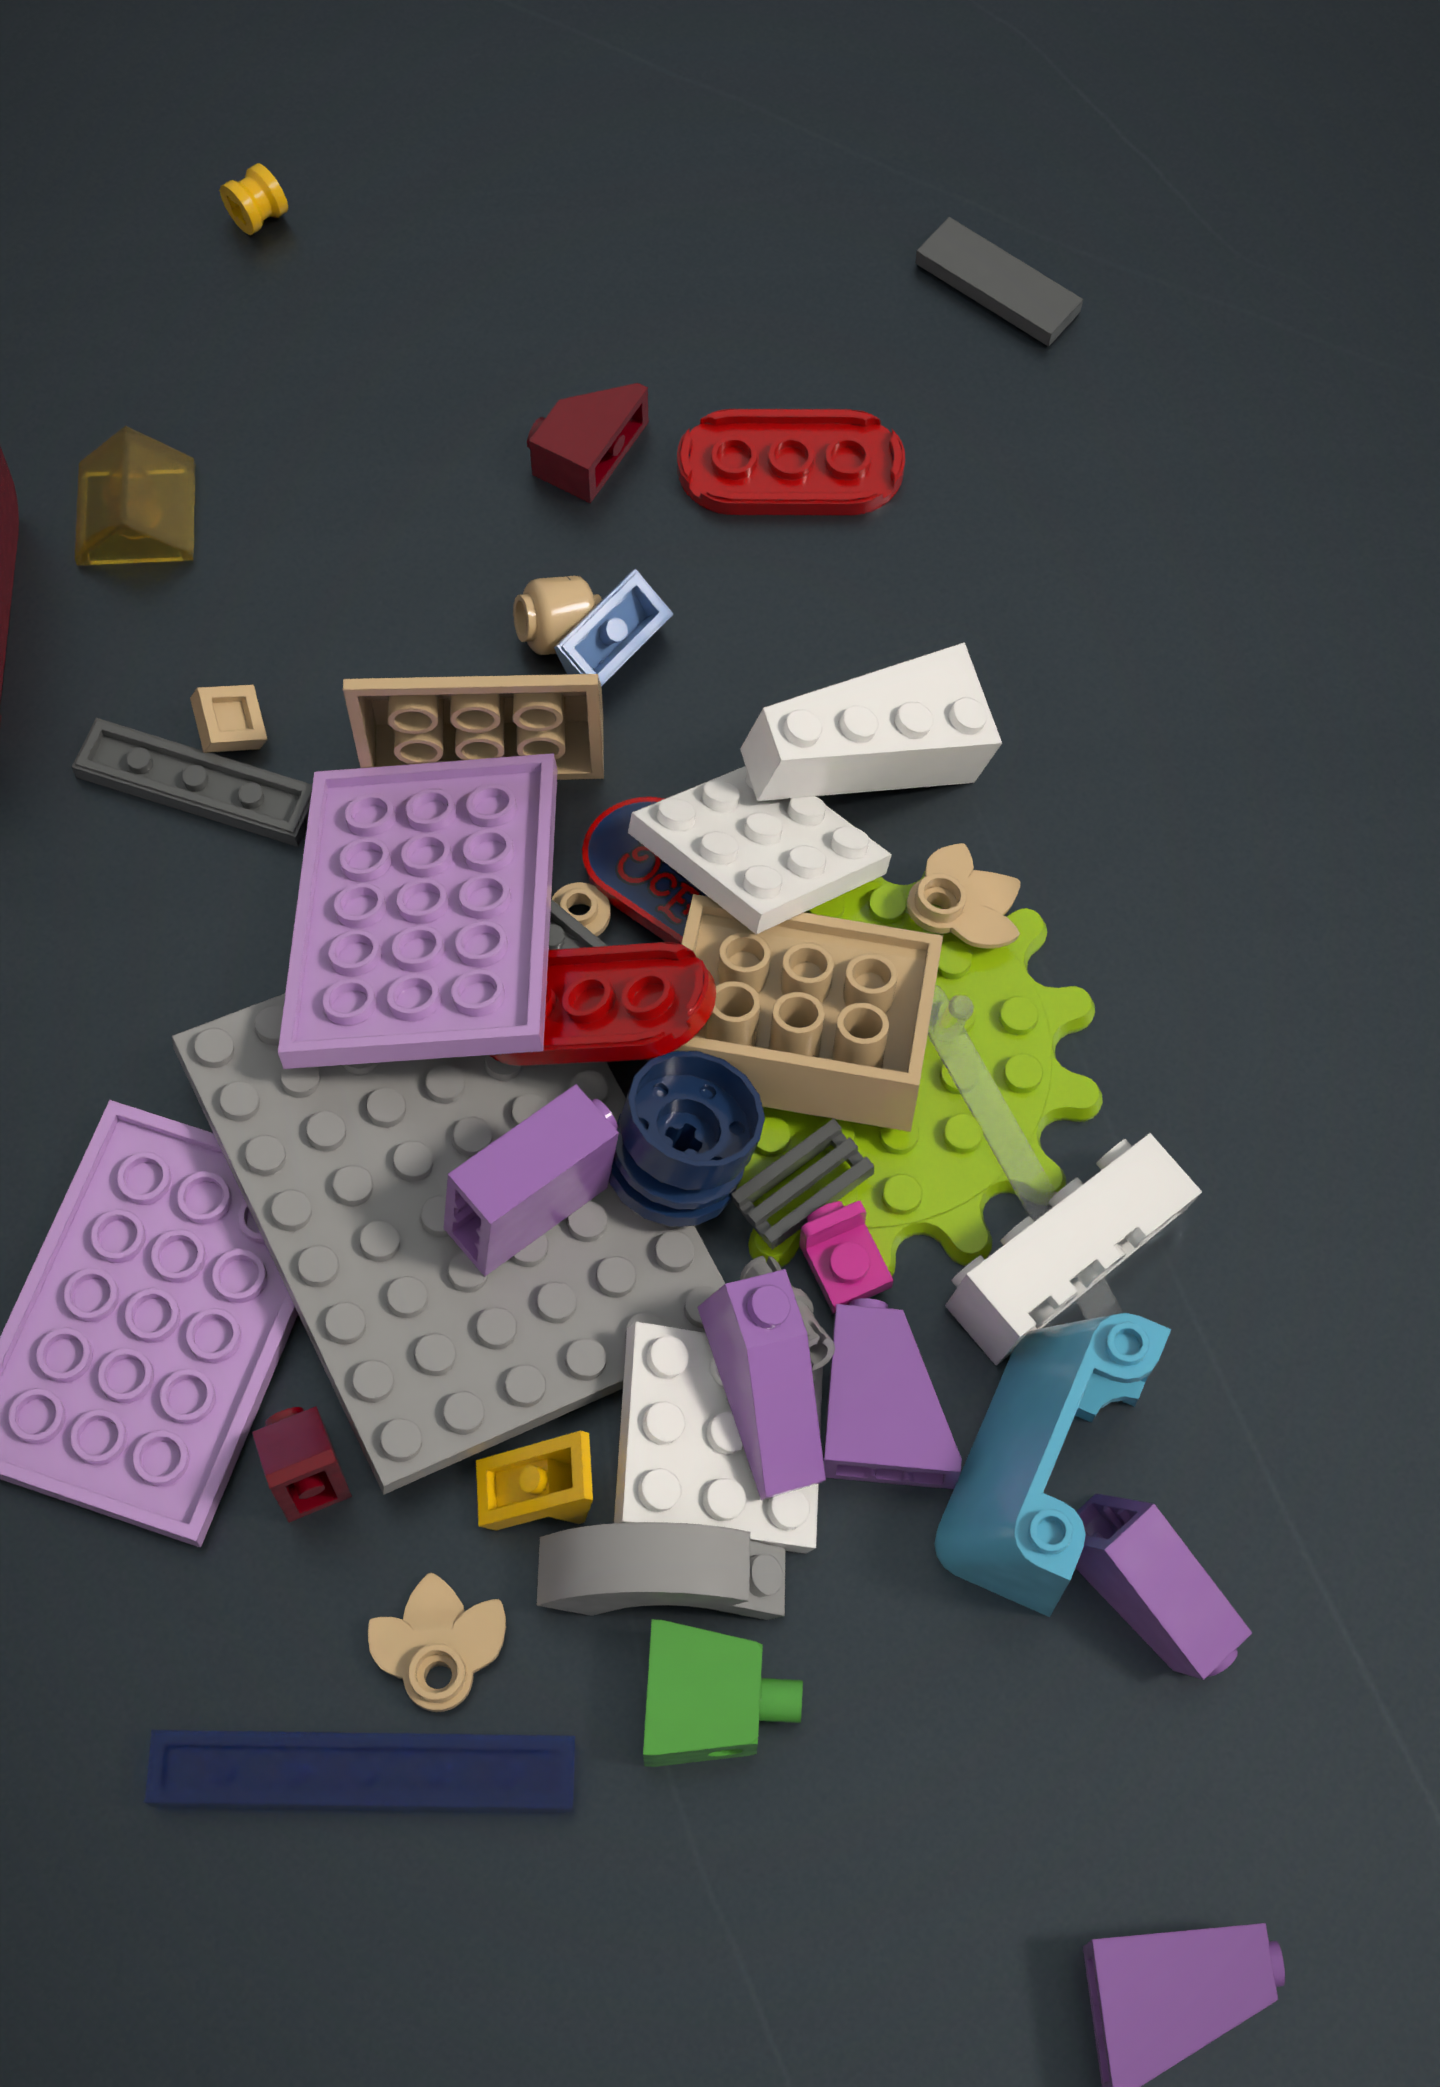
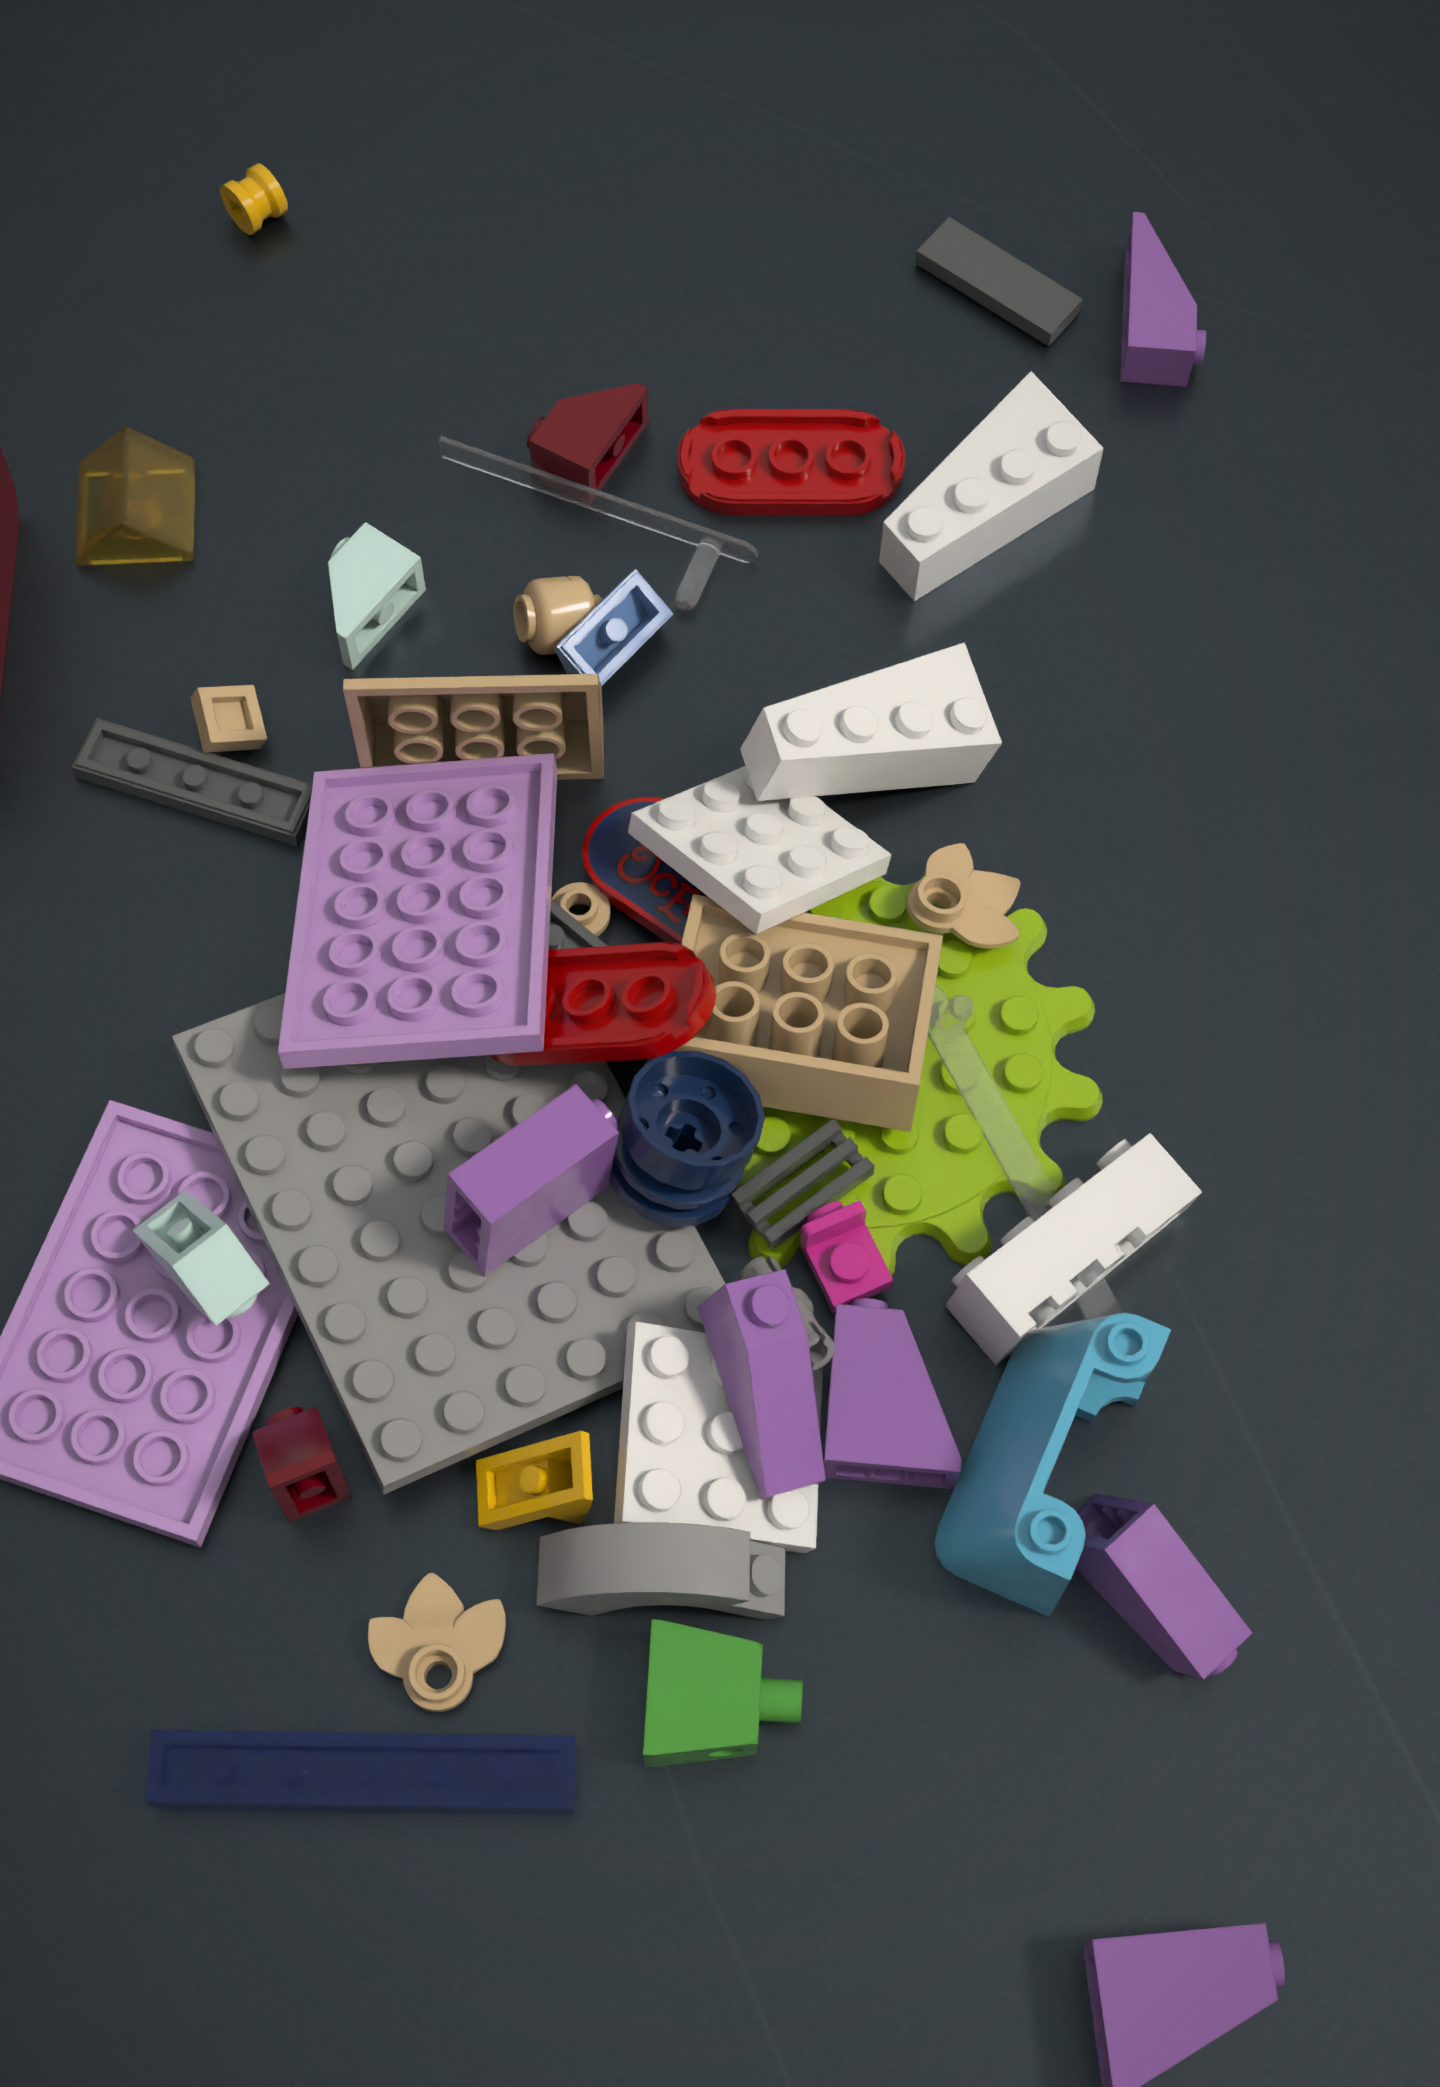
(202, 1258): none -> light aqua slope
(371, 589): none -> light aqua slope
(709, 542): none -> clear piece
(991, 489): none -> white wedge
(1158, 314): none -> medium lavender slope

